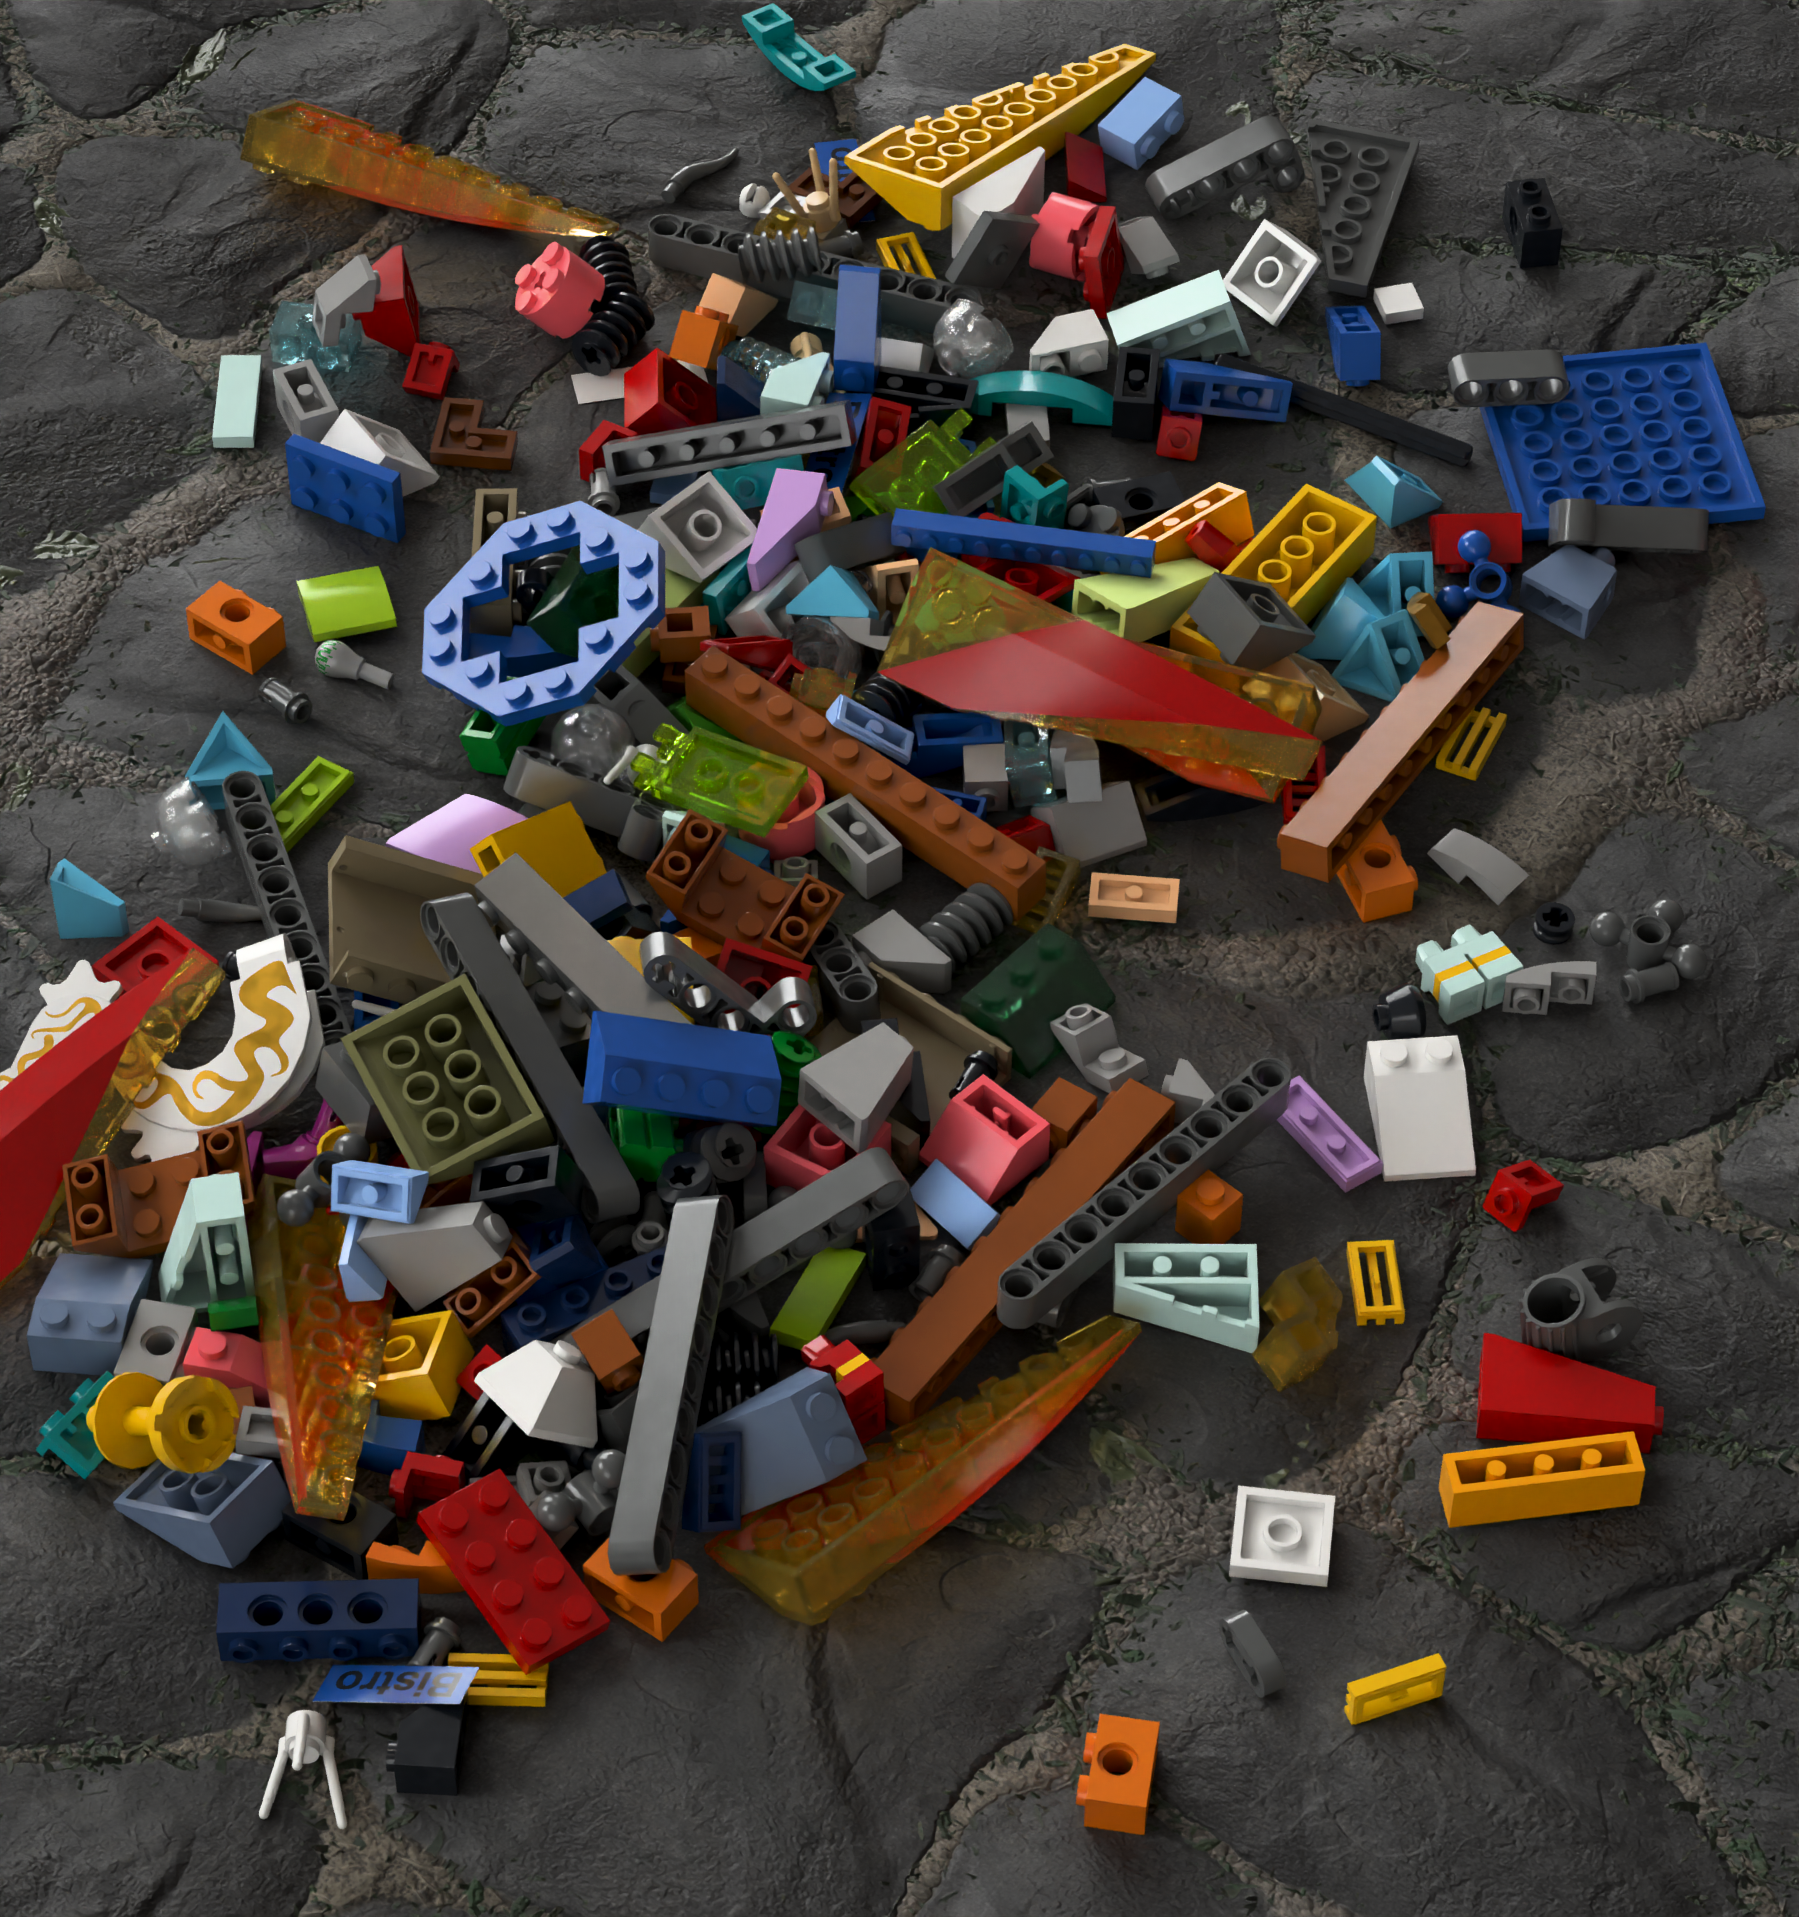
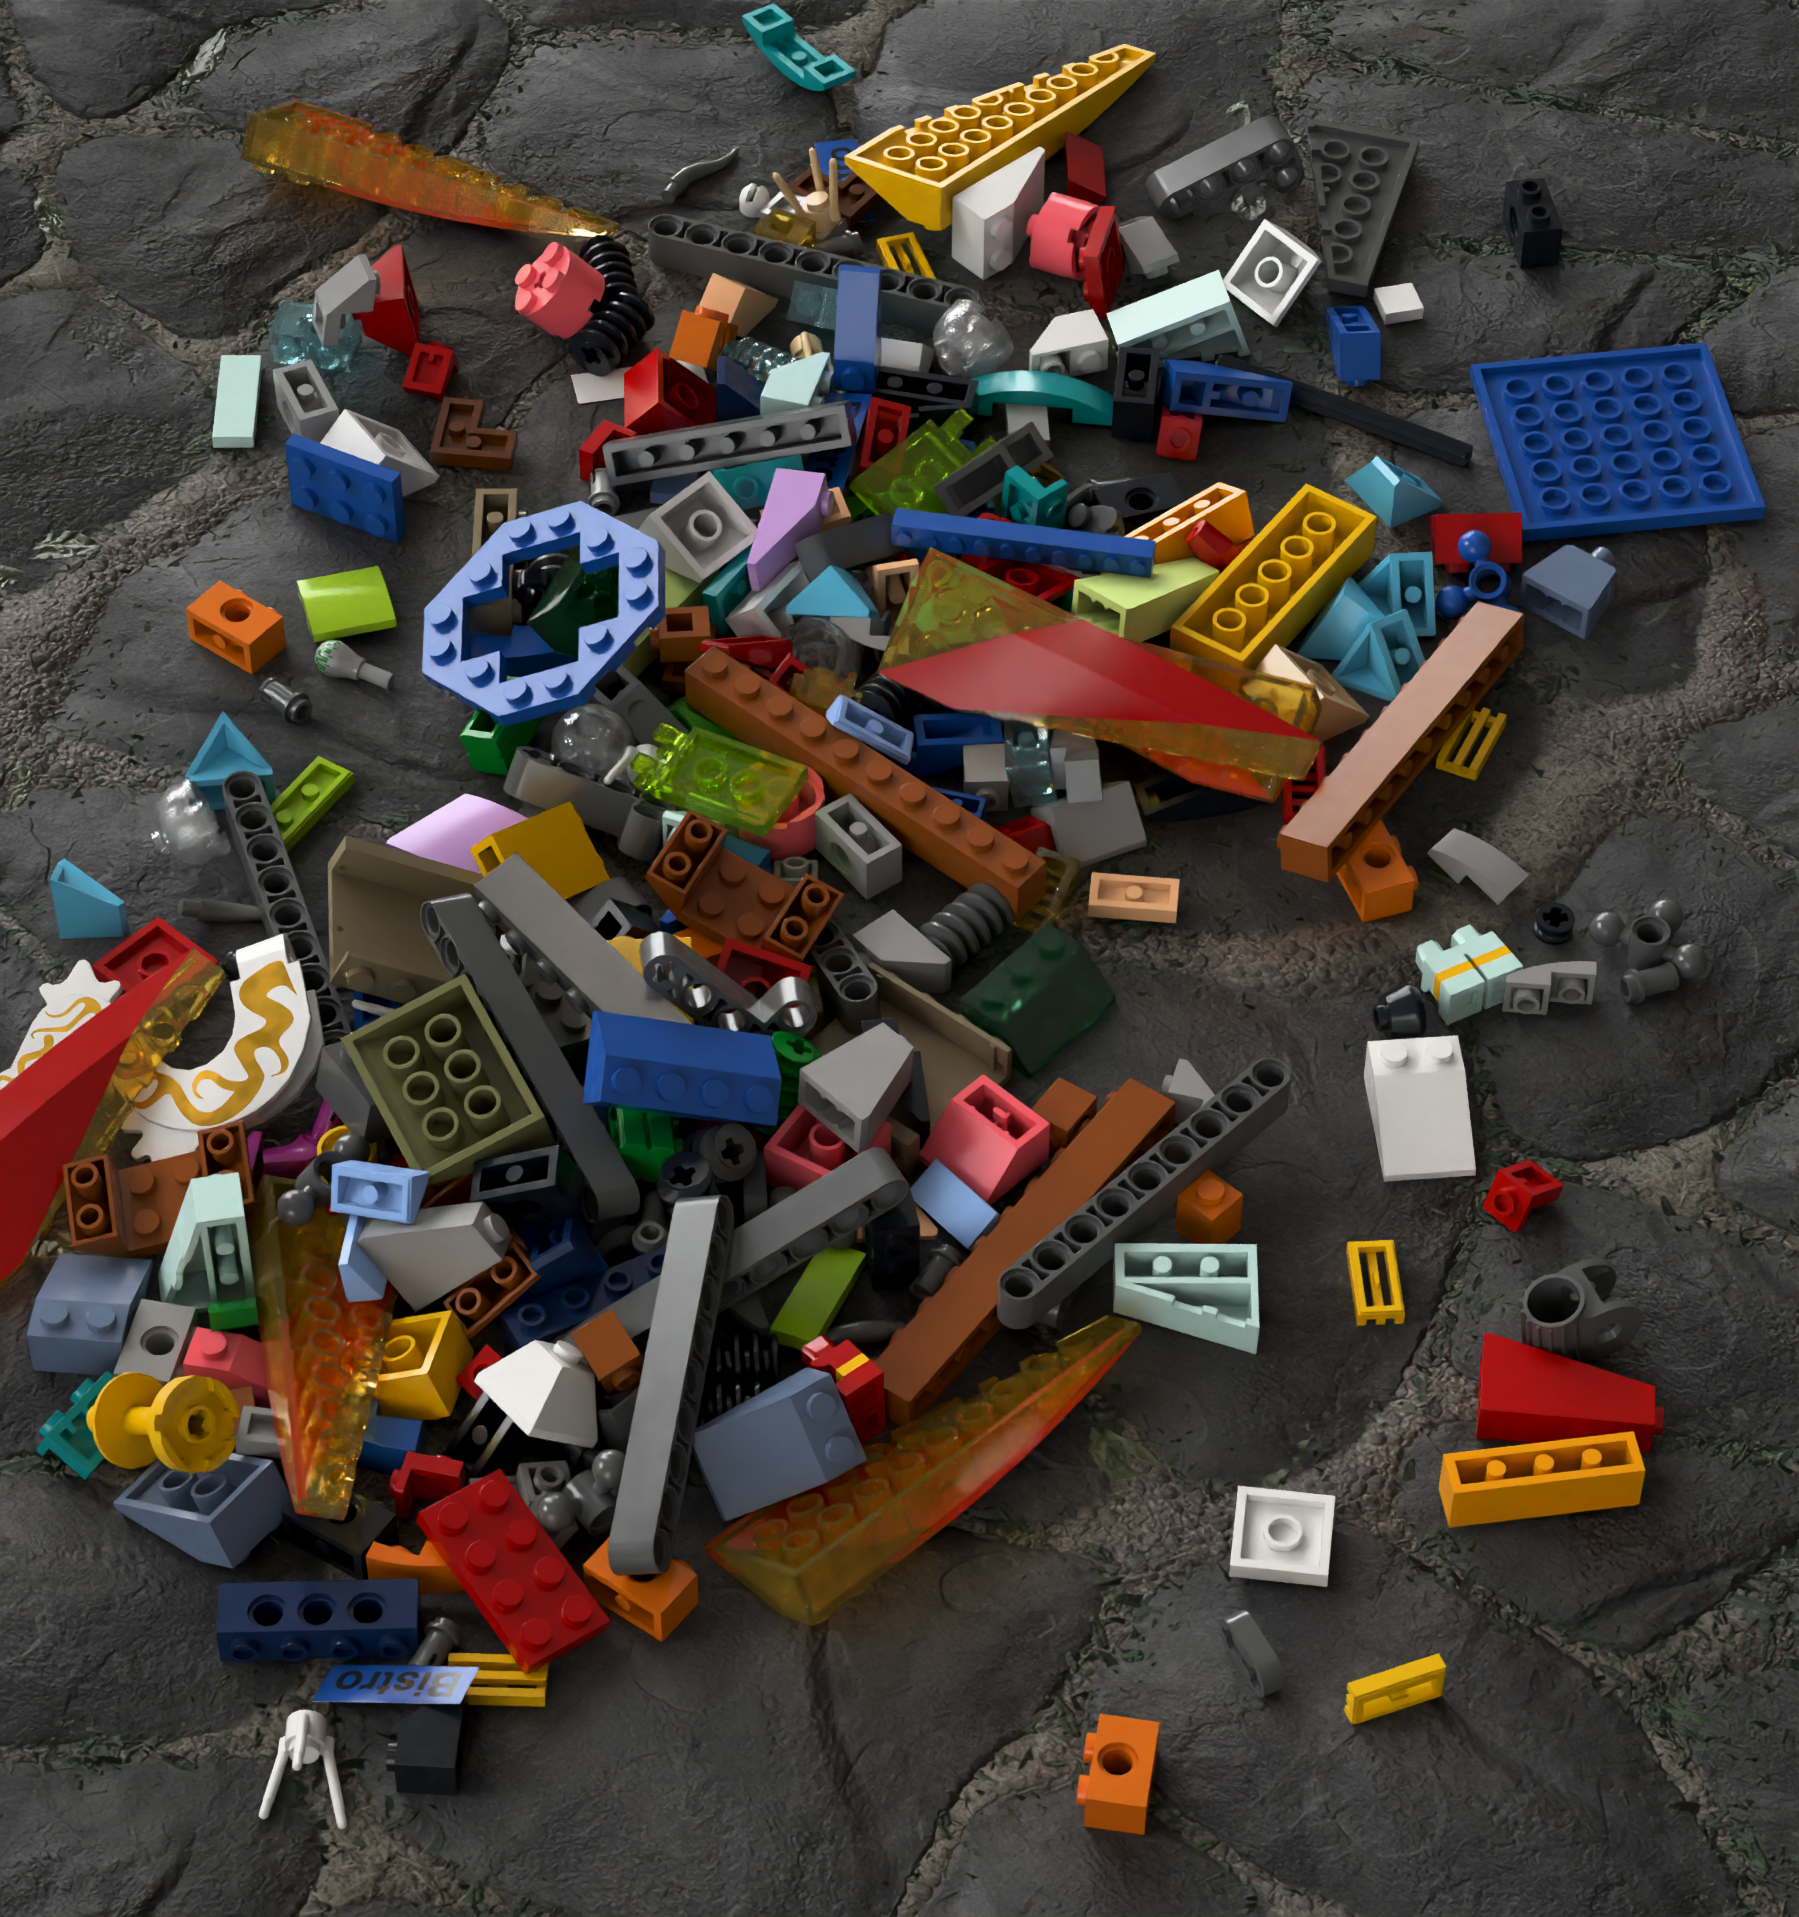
(601, 900): dark blue tile -> none
(728, 1498): dark blue slope -> none
(779, 255): dark grey piece -> none
(975, 1066): black pin -> none
(991, 249): dark grey plate -> none
(1094, 1048): light grey slope -> none
(1141, 123): light blue brick -> none
(1248, 622): dark grey slope -> none
(1304, 1312): clear yellow brick -> none
(1328, 1138): lavender tile -> none
(1429, 619): pearl gold slope -> none
(1508, 378): dark grey beam -> none
(1627, 527): dark grey beam -> none

